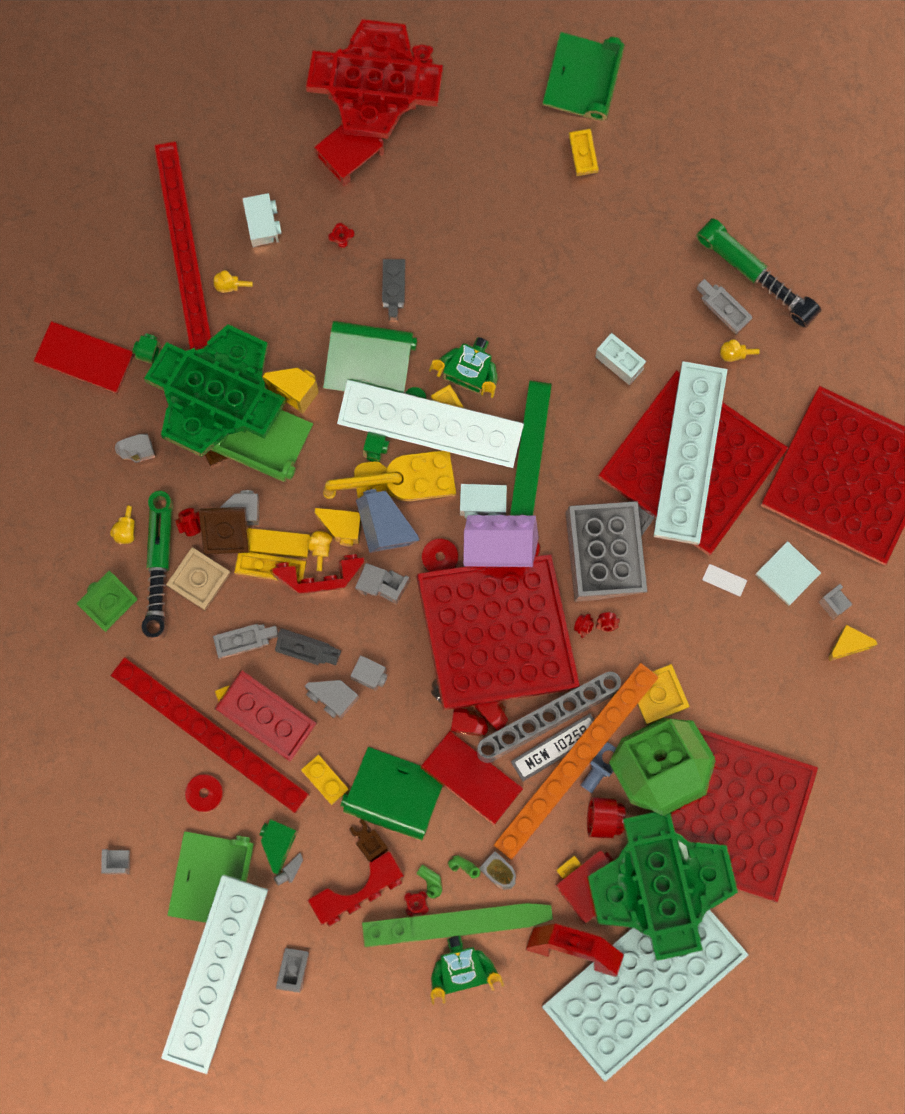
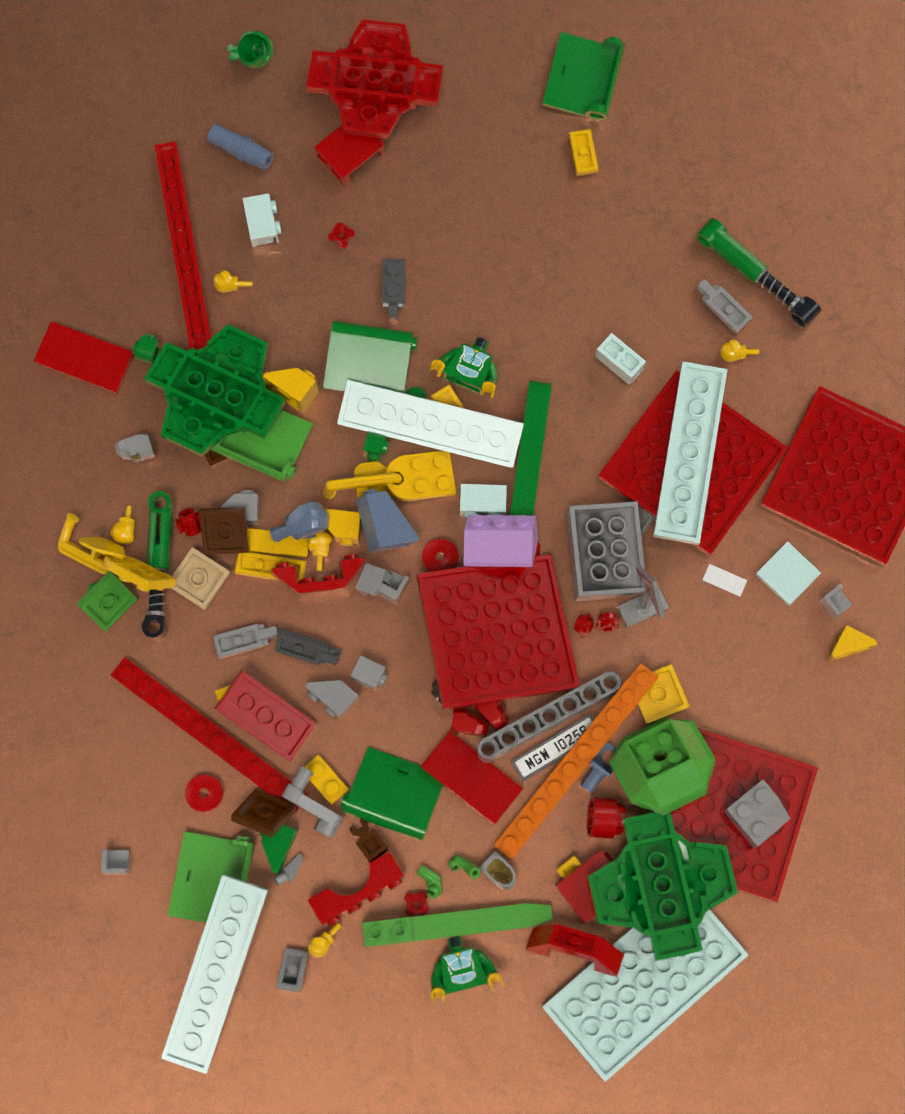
(115, 560): none -> yellow plate
(241, 147): none -> sand blue piece
(253, 50): none -> green hat
(263, 813): none -> reddish brown tile
(302, 523): none -> sand blue piece
(320, 945): none -> yellow piece
(328, 820): none -> light grey beam
(423, 49): red plate -> none
(646, 605): none -> light grey piece
(757, 814): none -> light grey slope

